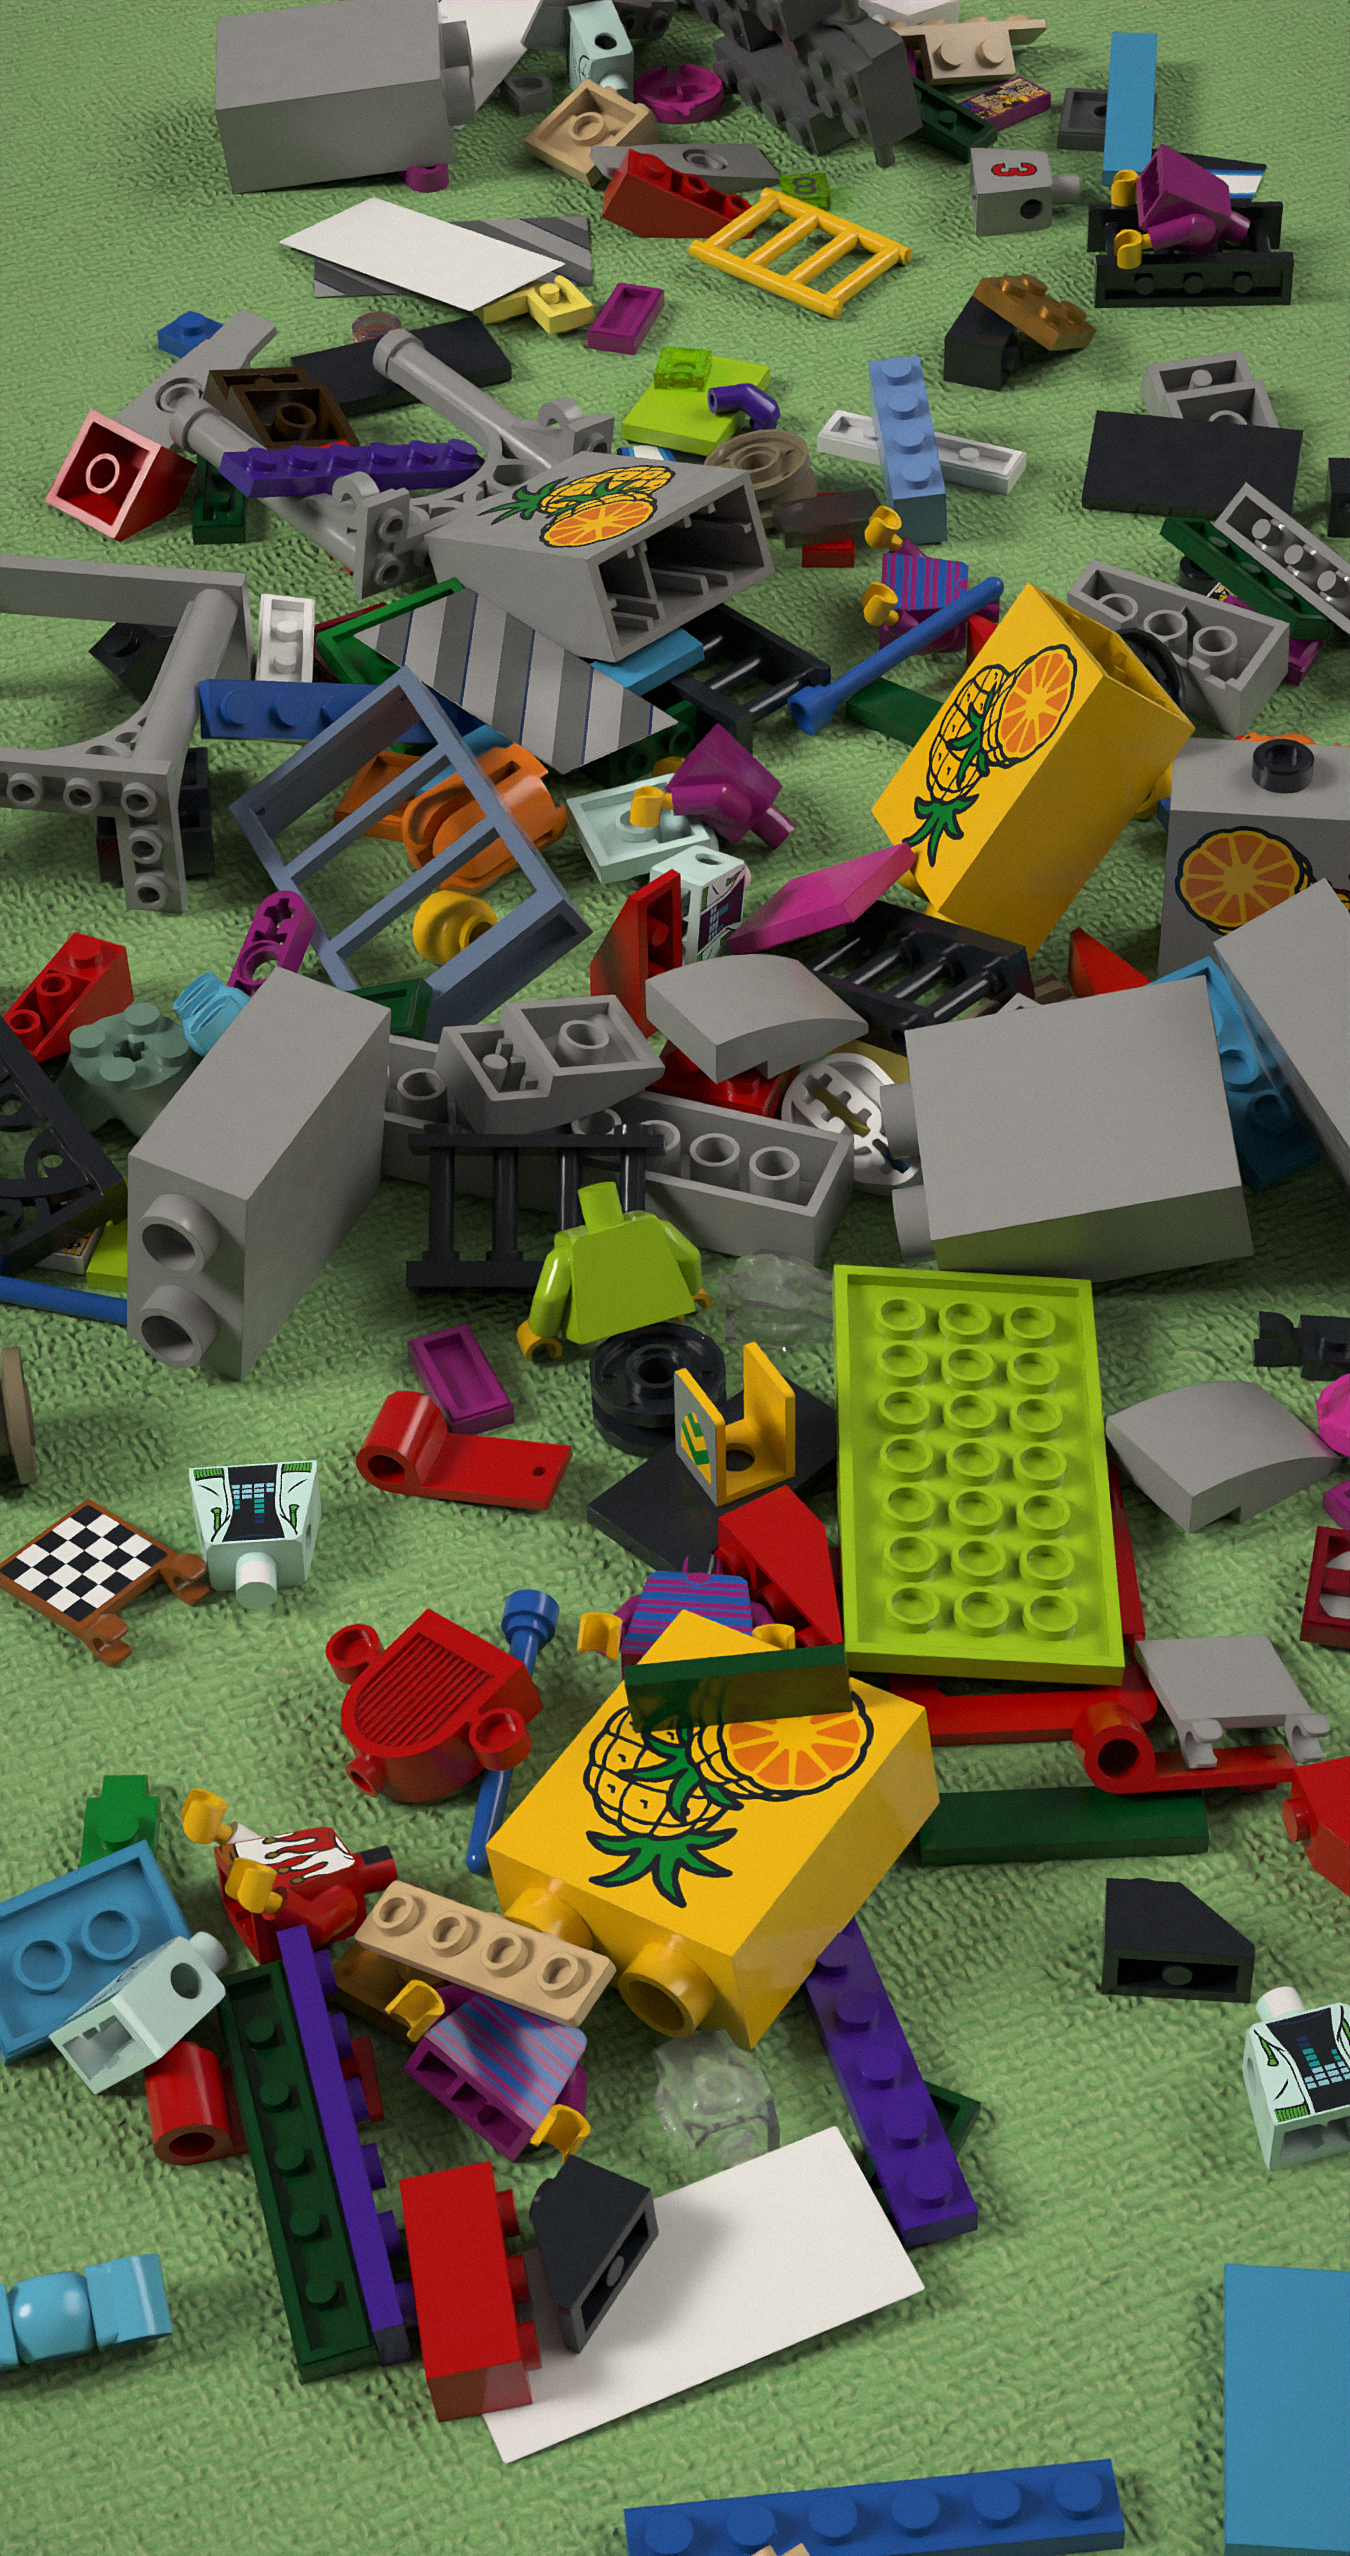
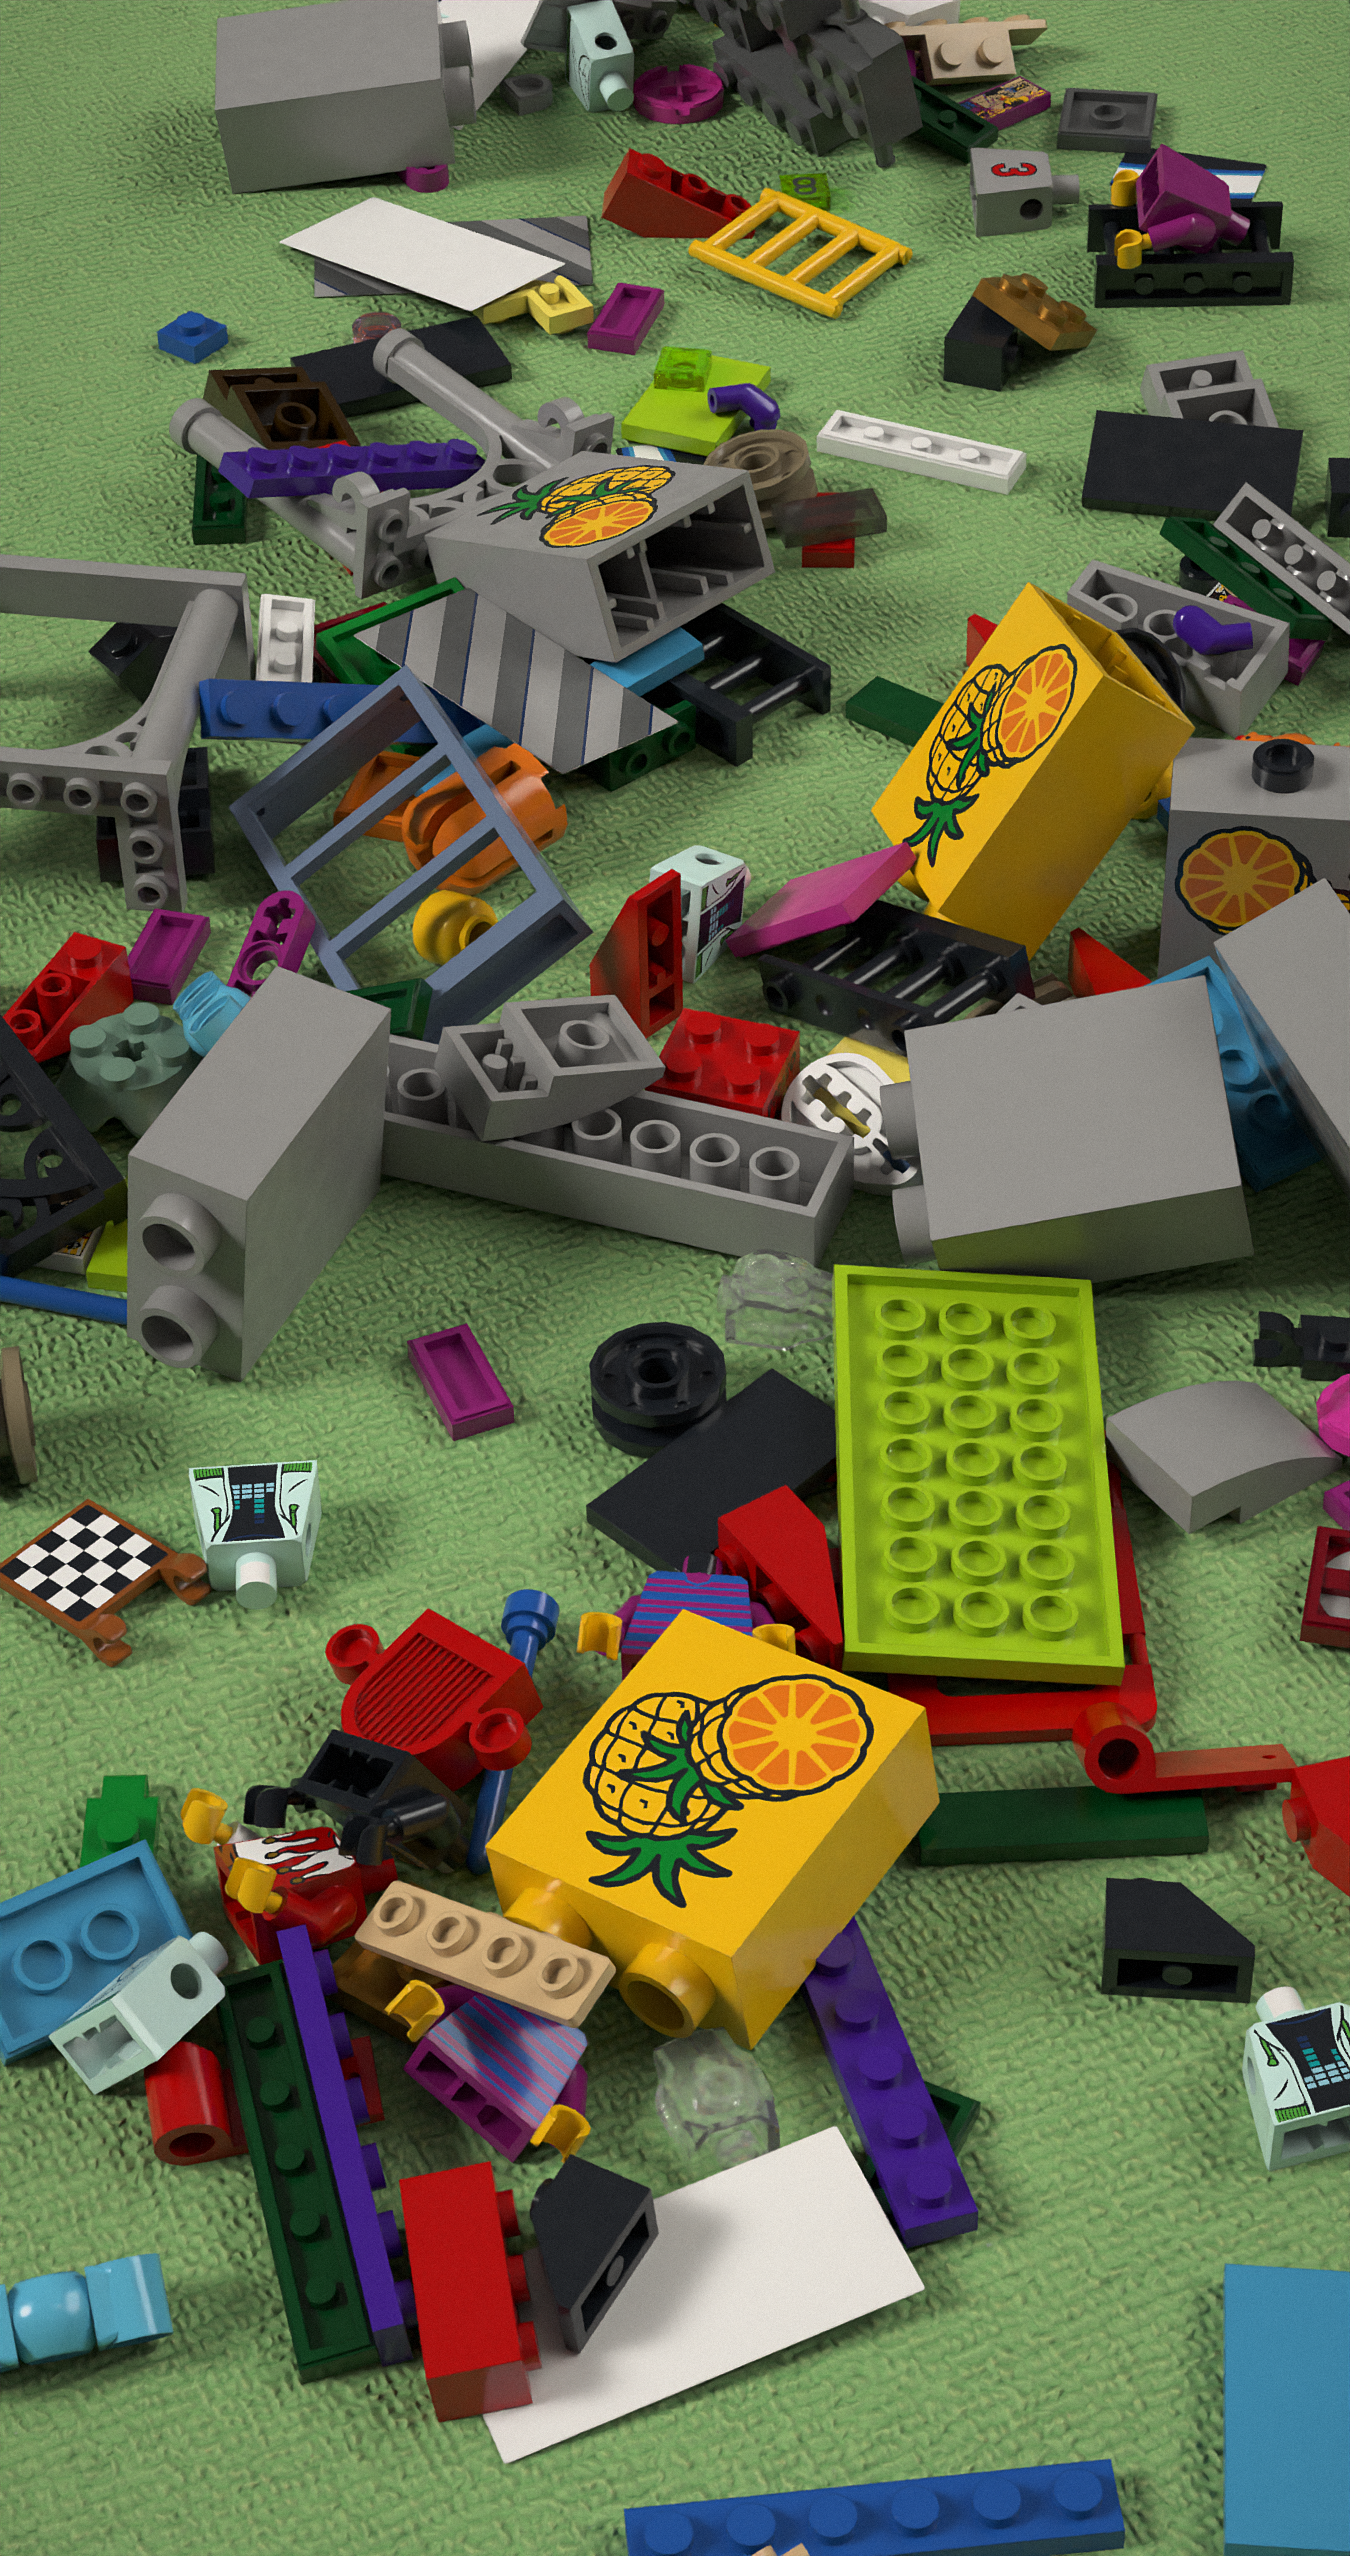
(118, 479): red slope -> none
(166, 954): none -> magenta tile
(228, 348): light grey piece -> none
(377, 1798): none -> black torso
(417, 1456): red door -> none
(504, 1266): black fence -> none
(590, 119): tan plate -> none
(611, 1276): lime torso -> none
(626, 850): light aqua plate -> none
(720, 787): magenta torso -> none
(721, 165): light grey piece -> none
(738, 1688): dark green tile -> none
(749, 1014): light grey slope -> none
(763, 1433): yellow piece -> none
(814, 707): blue piece -> none
(908, 448): medium blue brick -> none
(914, 587): torso -> none
(1129, 104): dark azure tile -> none
(1208, 635): none -> dark purple arm
(1228, 1685): light grey flag -> none

